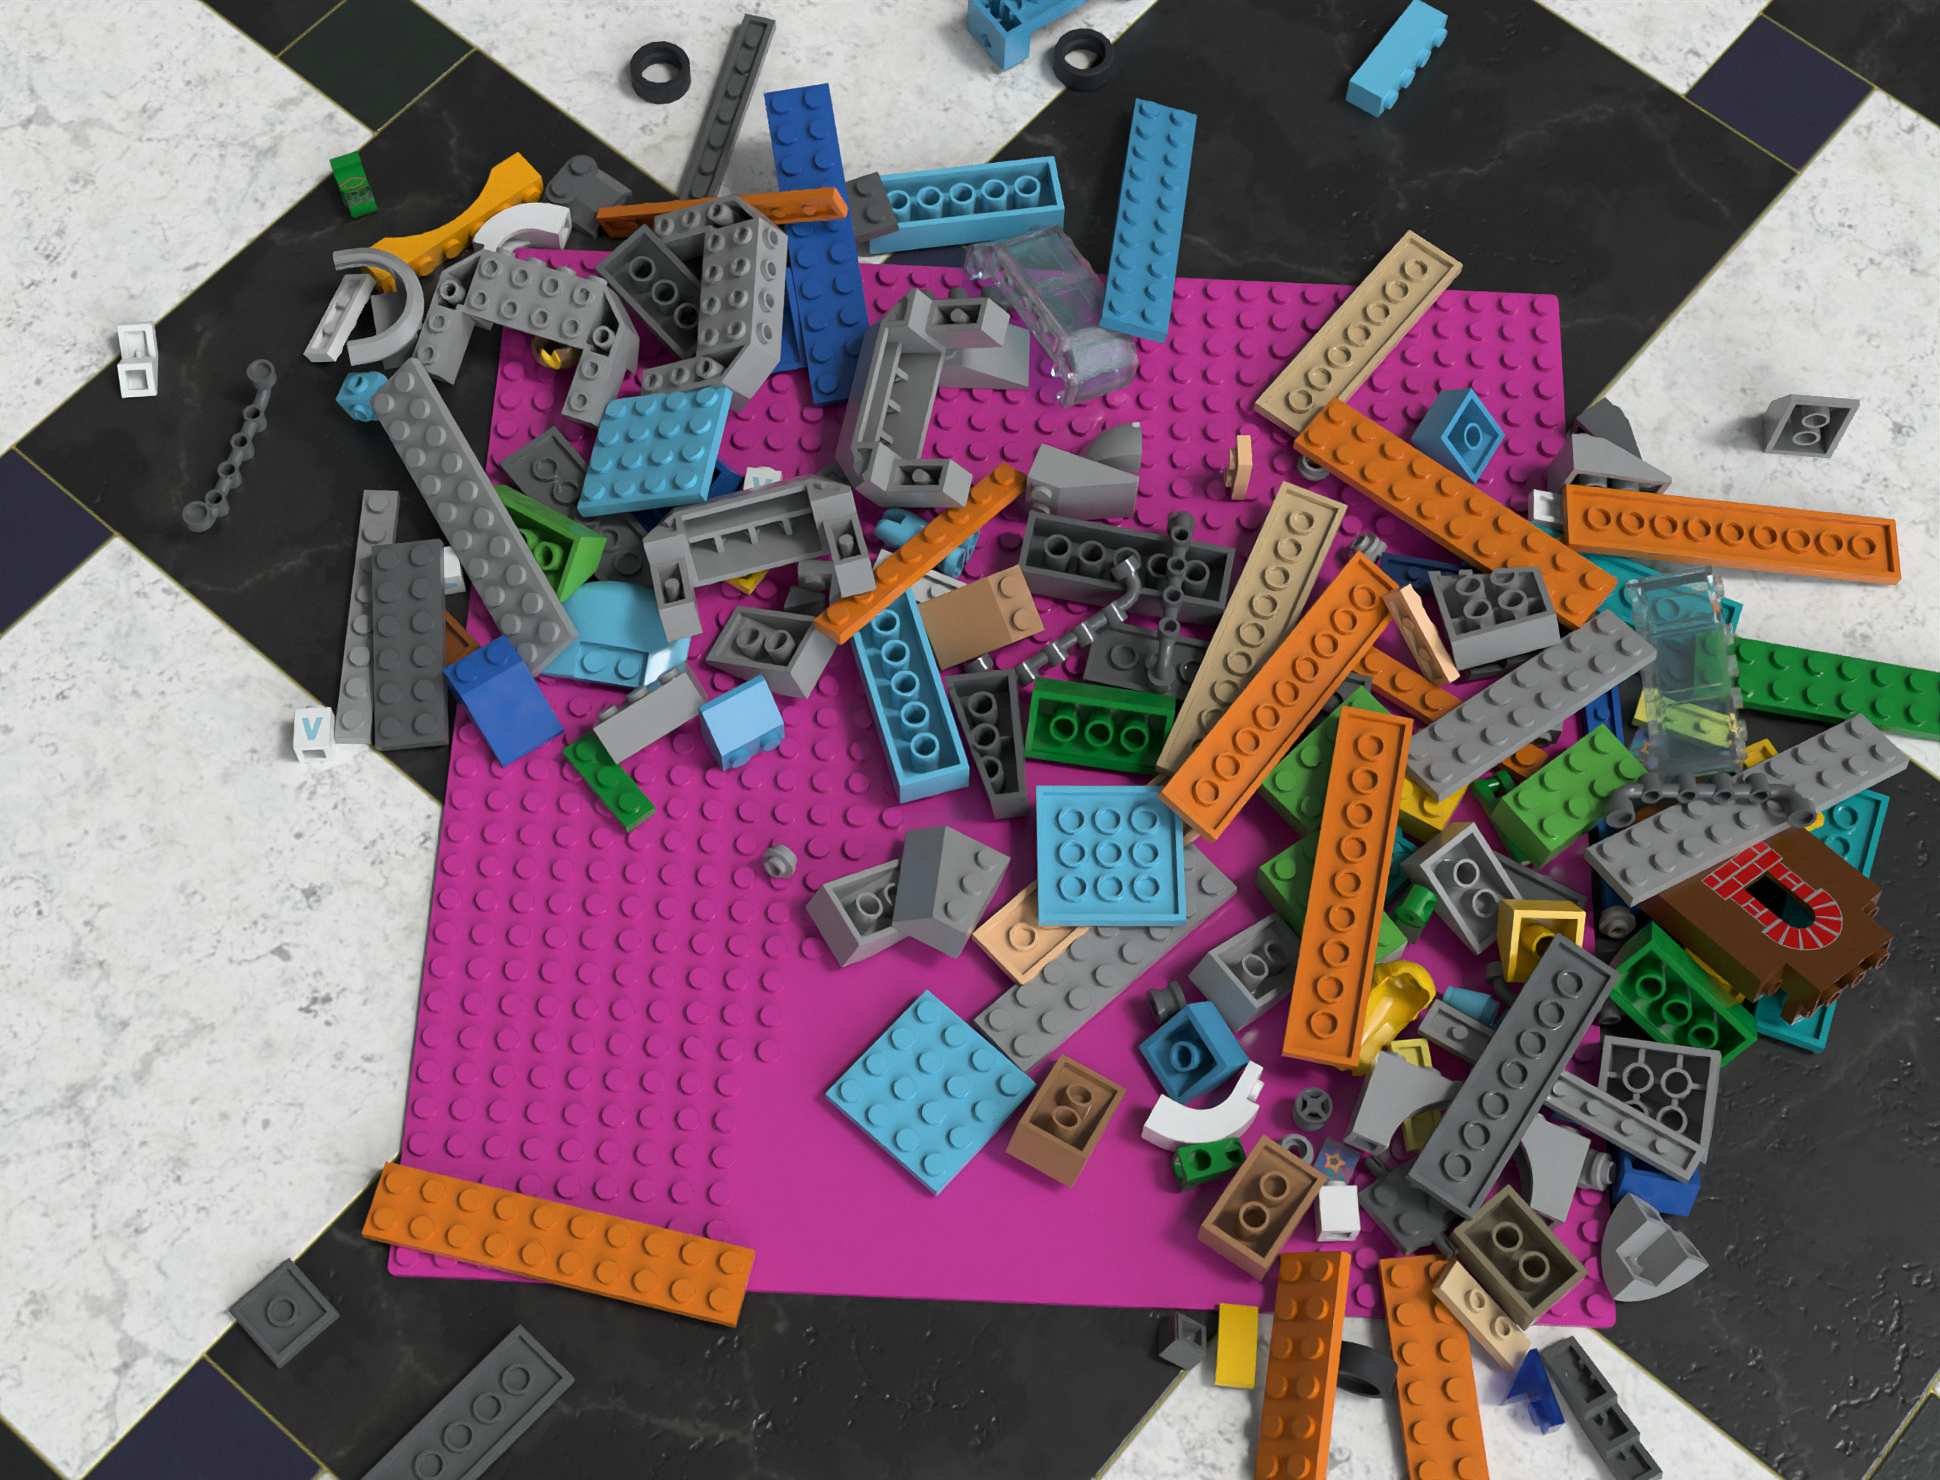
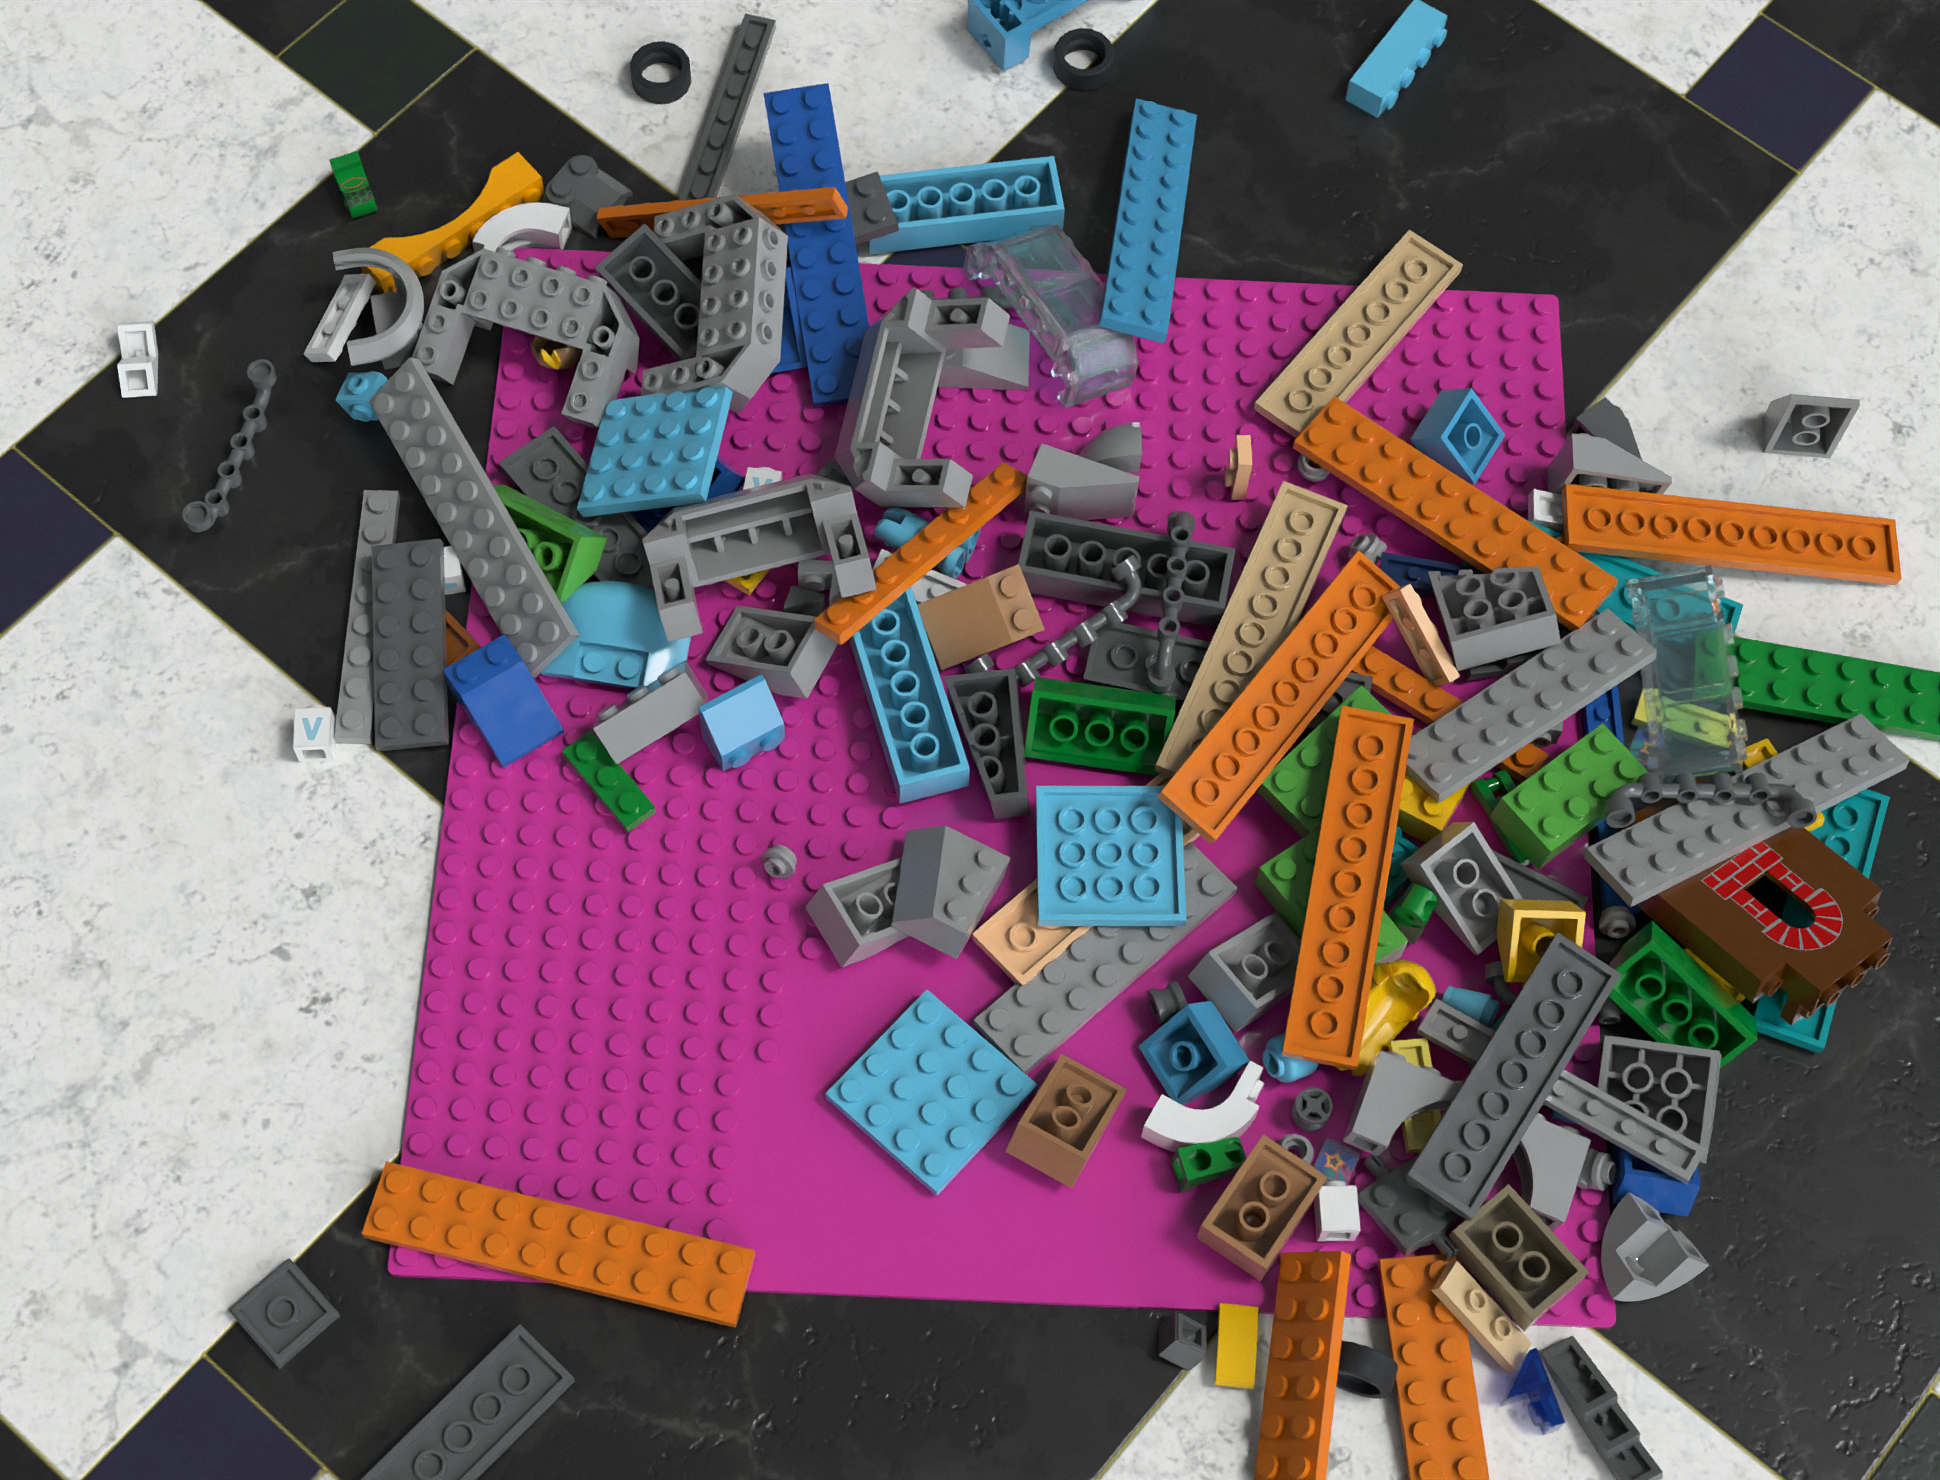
(1282, 1067): none -> medium azure head

